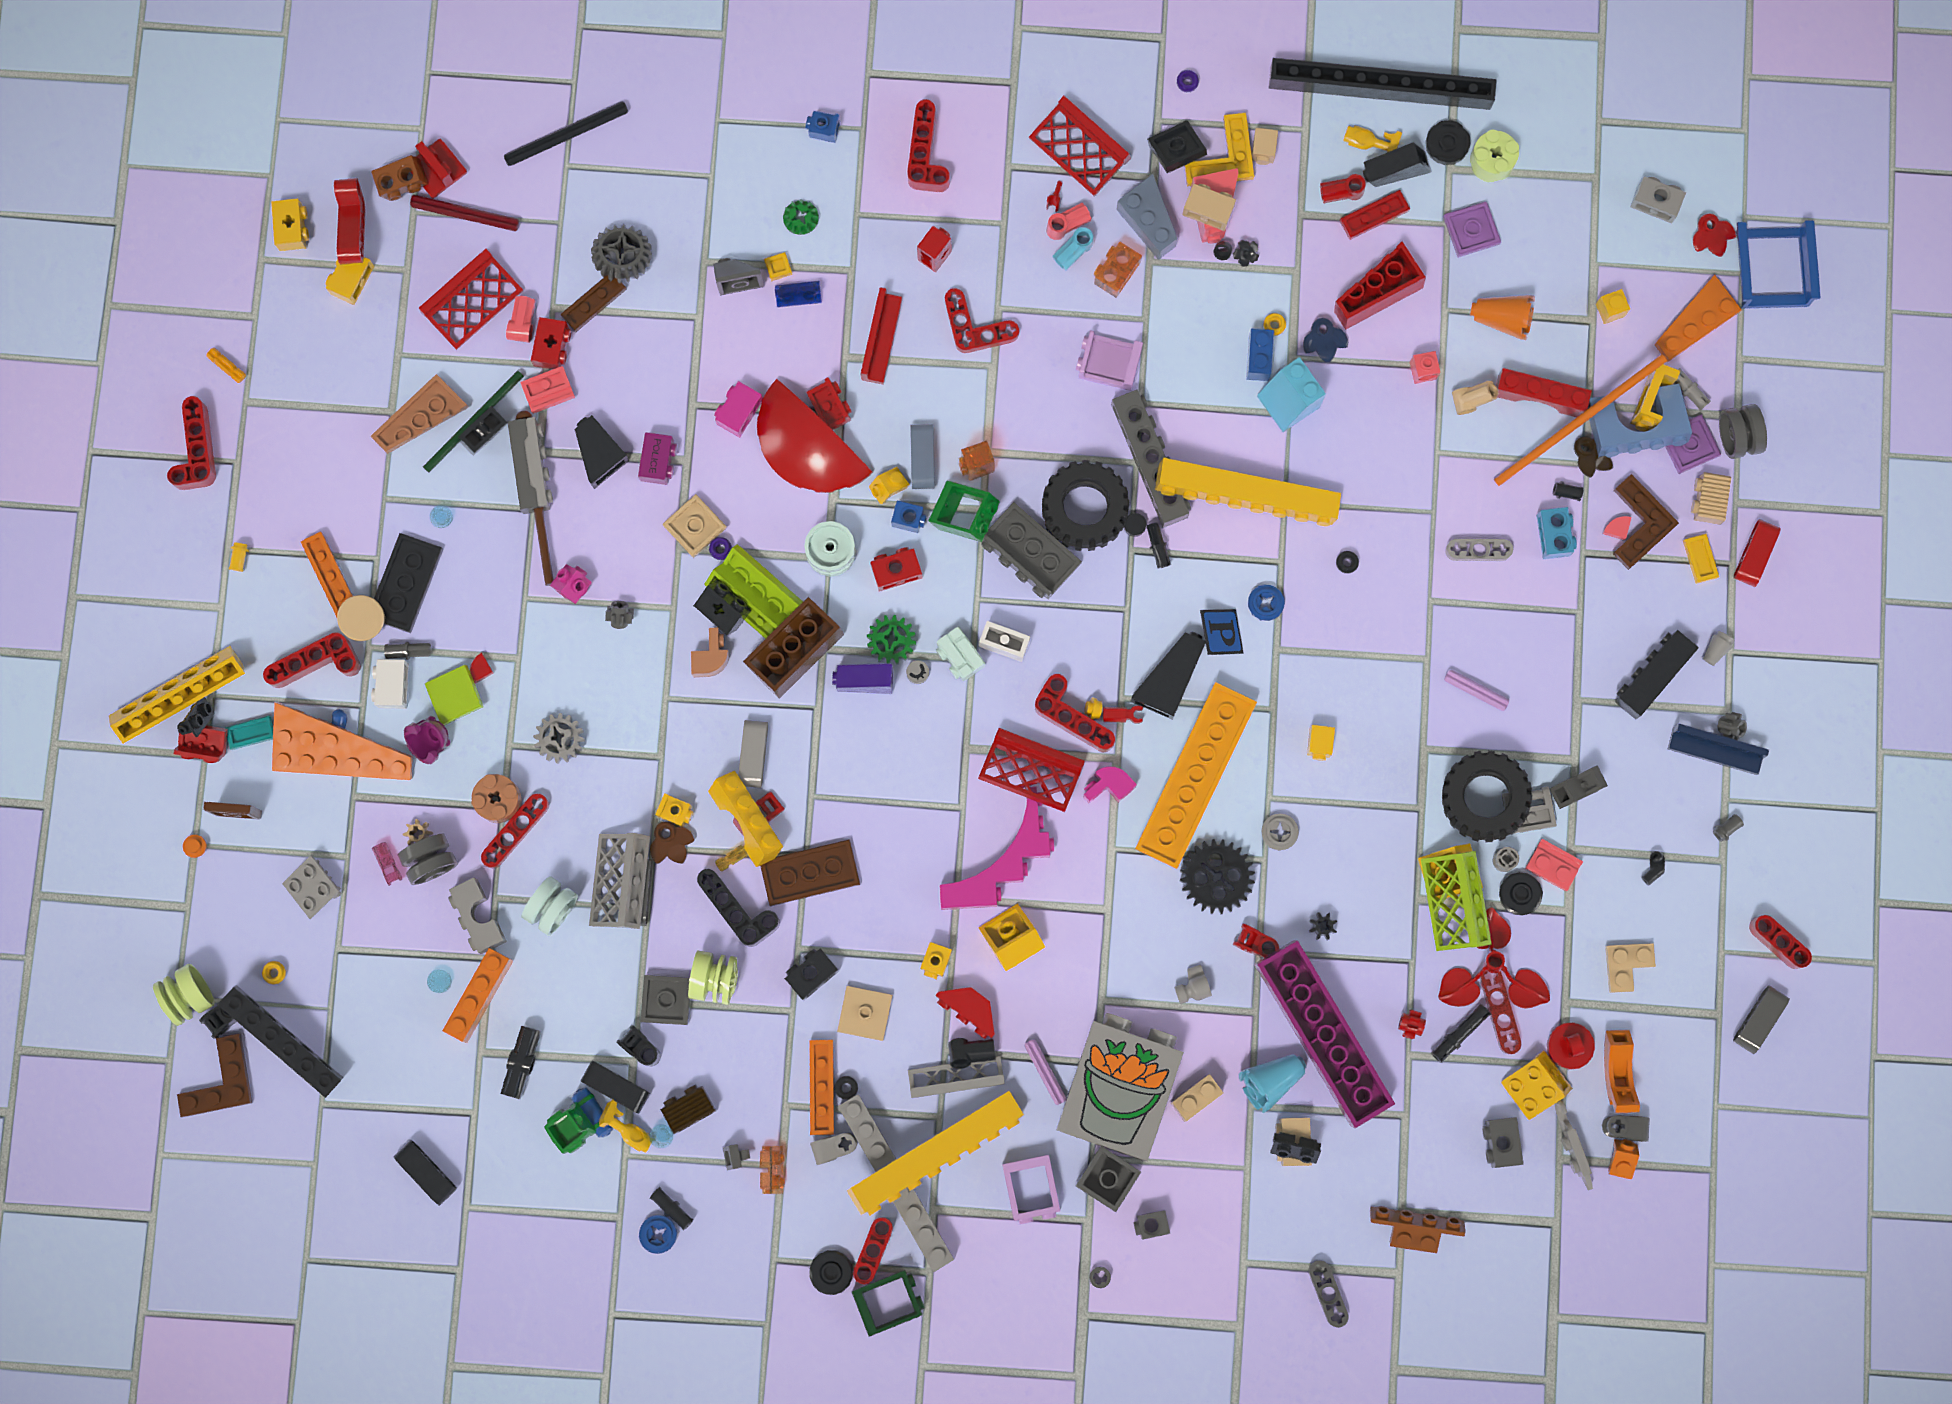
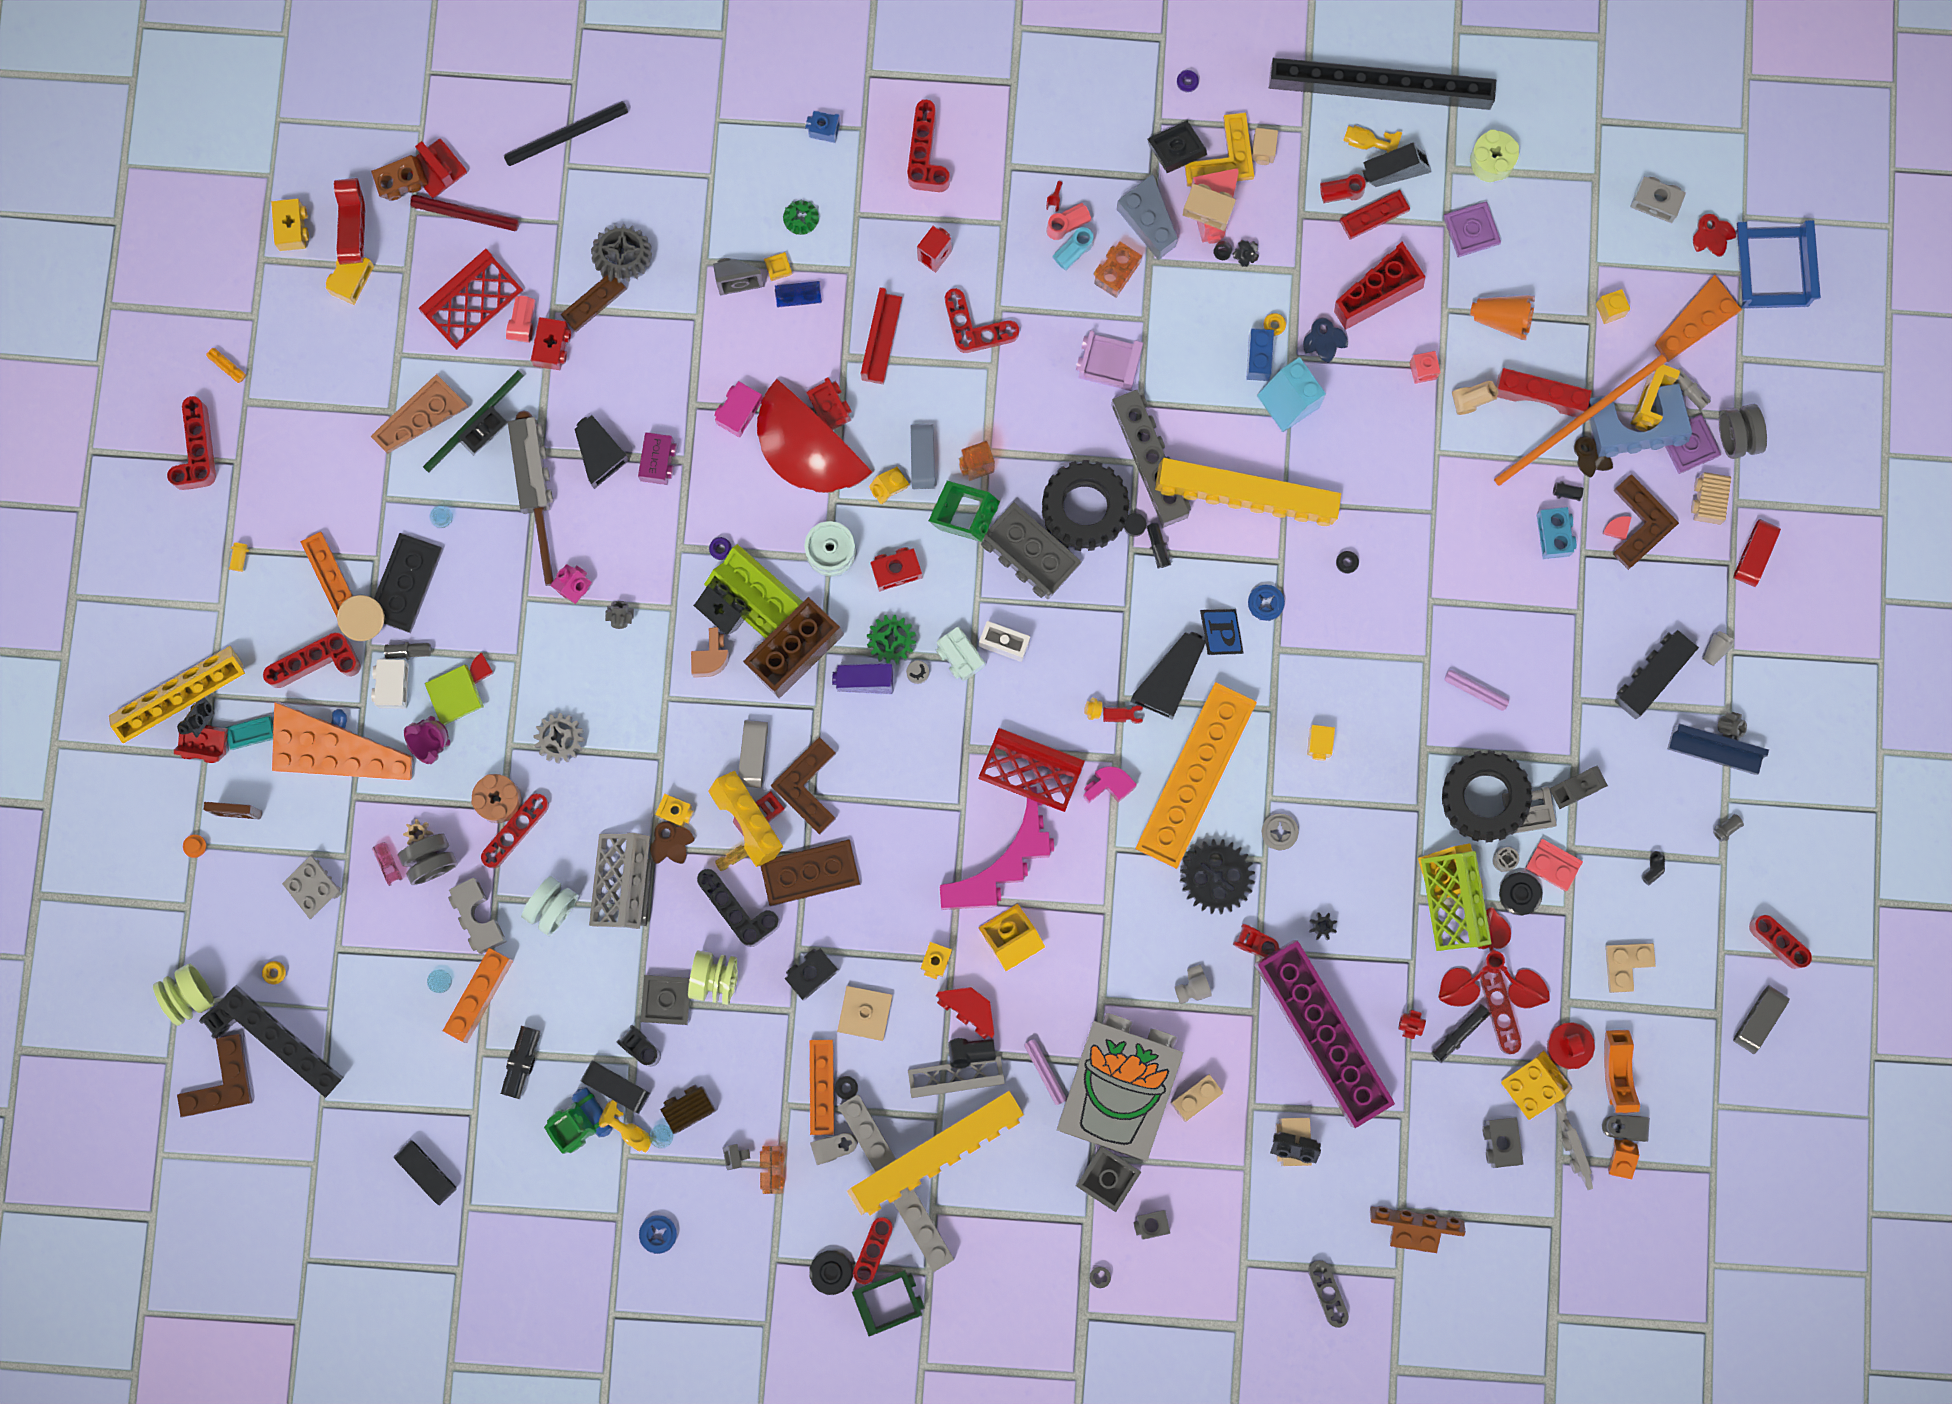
(547, 389): coral plate -> none
(671, 1208): black pin -> none
(694, 526): tan plate -> none
(792, 782): none -> reddish brown plate
(903, 508): blue brick -> none
(1046, 1213): lavender window -> none
(1077, 717): red beam -> none
(1091, 130): red fence -> none
(1271, 1080): medium azure cone -> none
(1447, 142): black tile -> none
(1462, 544): light grey beam -> none
(1701, 558): yellow tile -> none

